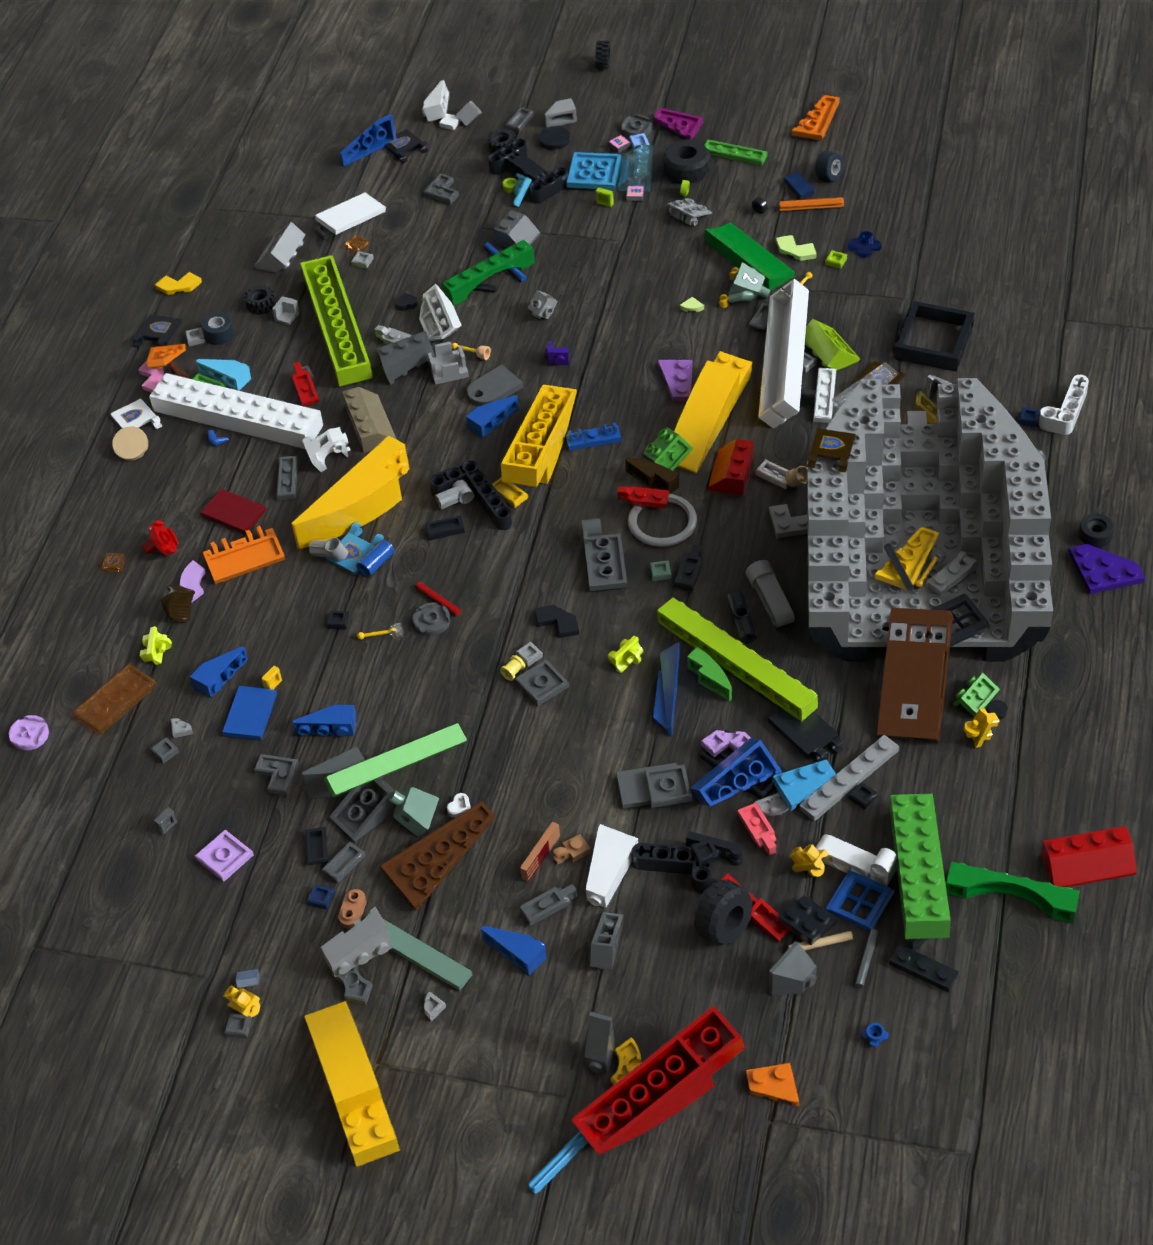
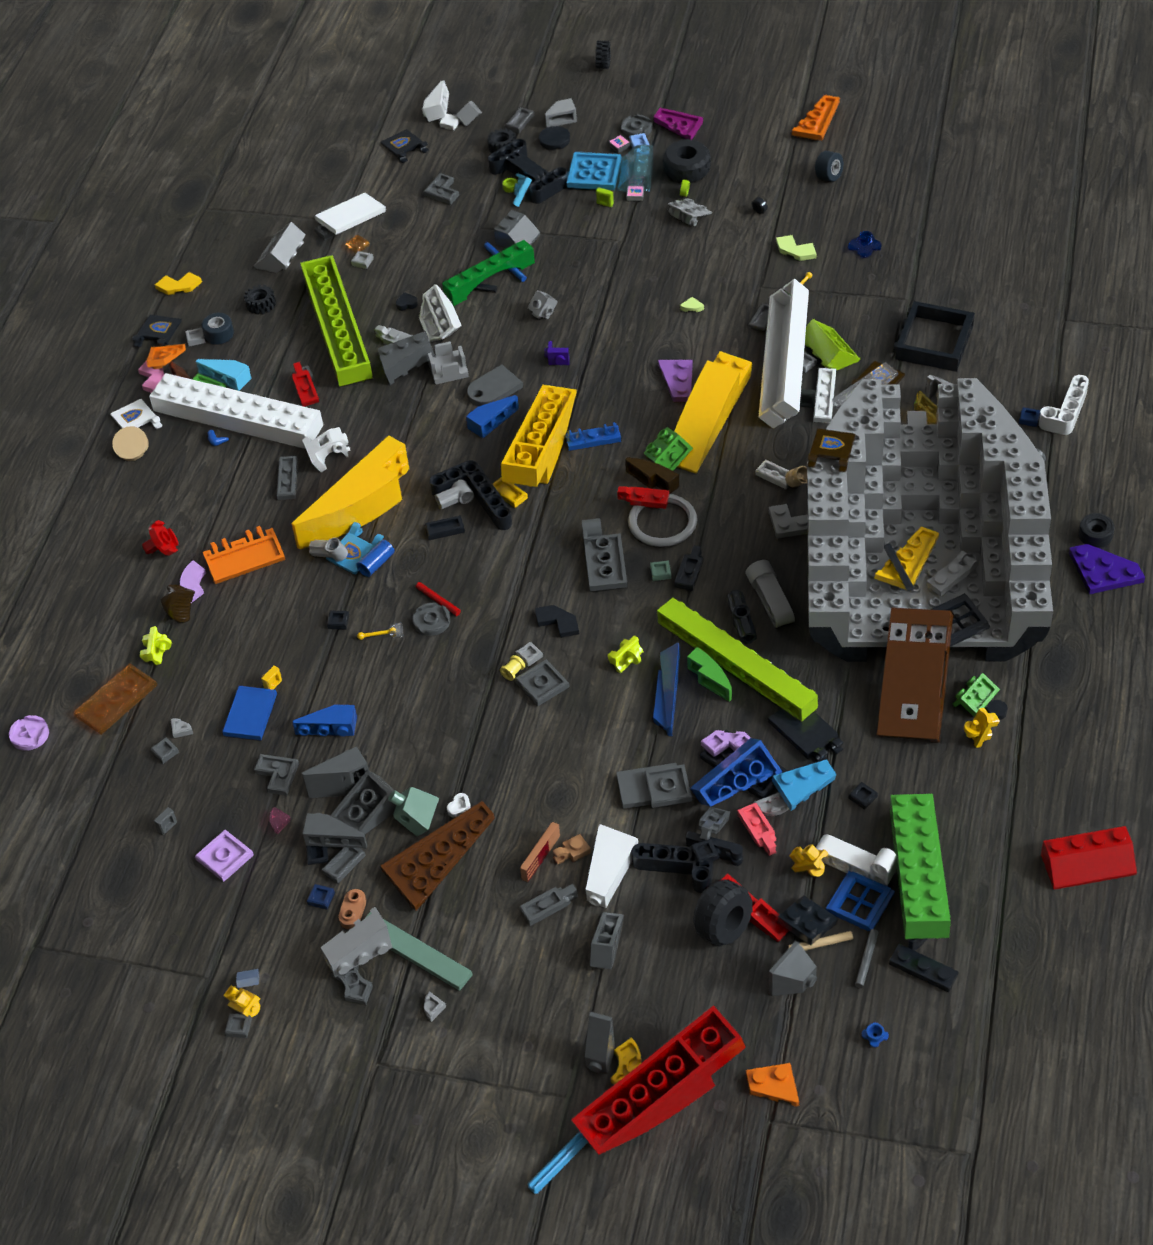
(113, 562): clear orange tile -> none
(216, 672): blue slope -> none
(233, 511): dark red tile -> none
(278, 820): none -> clear pink tile
(285, 310): light grey panel -> none
(329, 832): none -> dark grey slope
(352, 1083): yellow slope -> none
(367, 417): dark tan slope -> none
(370, 140): blue wedge -> none
(395, 760): tile -> none
(482, 352): light nougat hinge -> none
(516, 947): blue slope -> none
(712, 822): none -> dark grey hinge
(732, 467): red slope -> none
(736, 152): bright green tile -> none
(741, 249): green arch -> none
(745, 286): sand green torso -> none
(799, 185): dark blue tile -> none
(811, 204): orange axle -> none
(836, 259): lime tile -> none
(849, 778): light grey plate -> none
(936, 557): hinge -> none
(1054, 900): green arch -> none

